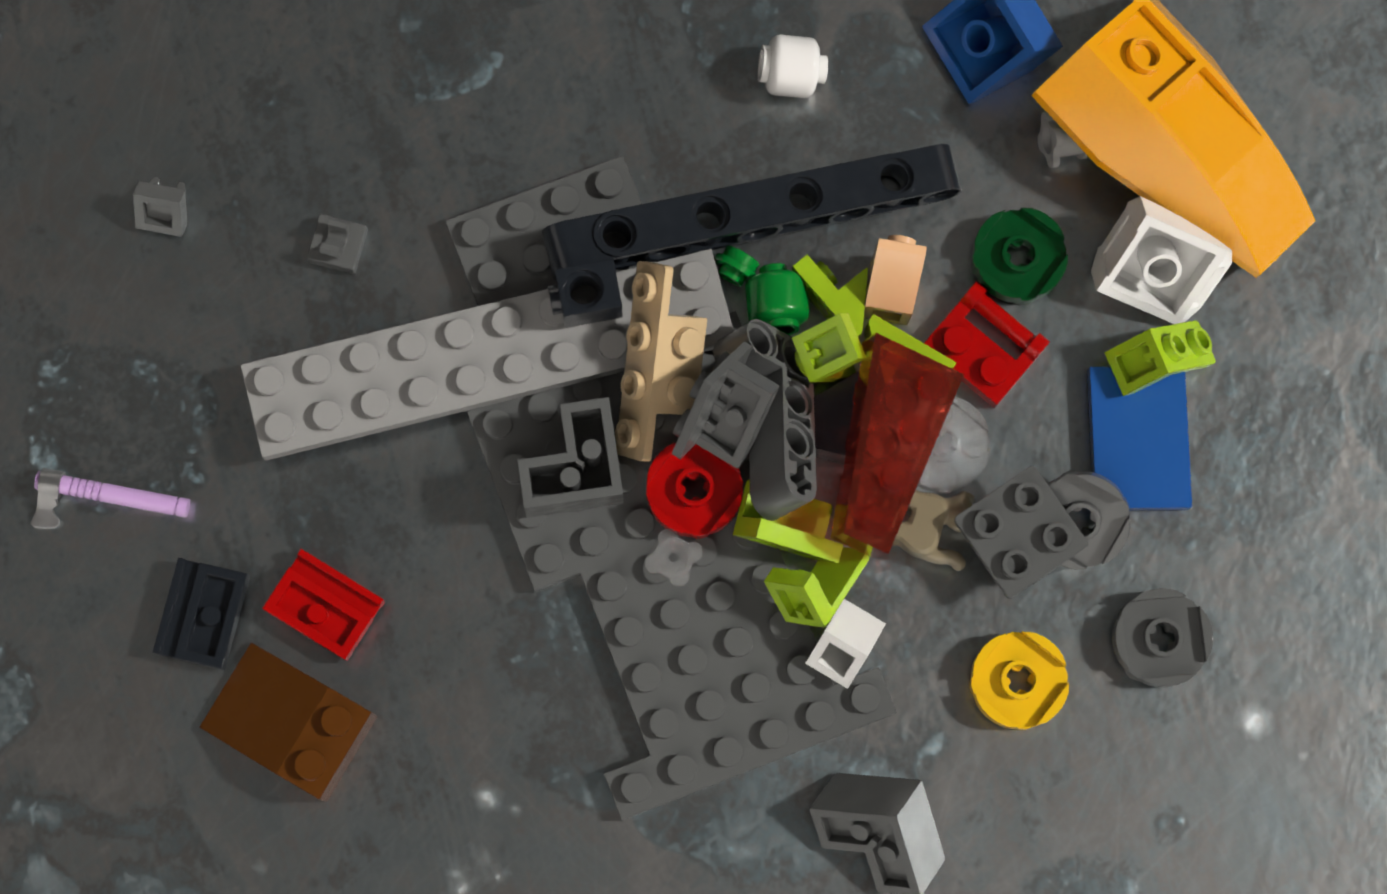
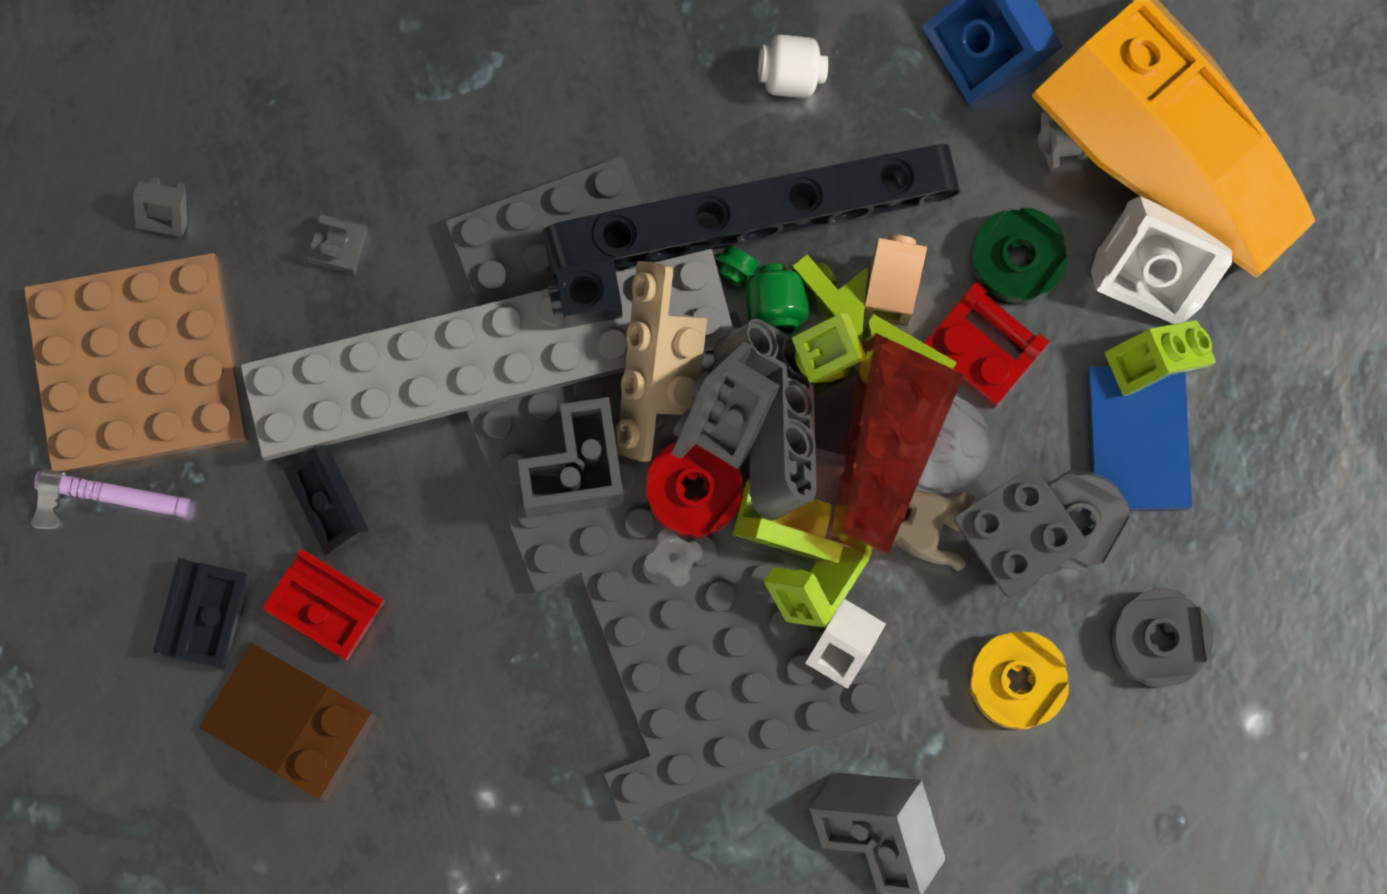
(135, 364): none -> medium nougat plate
(326, 500): none -> black plate

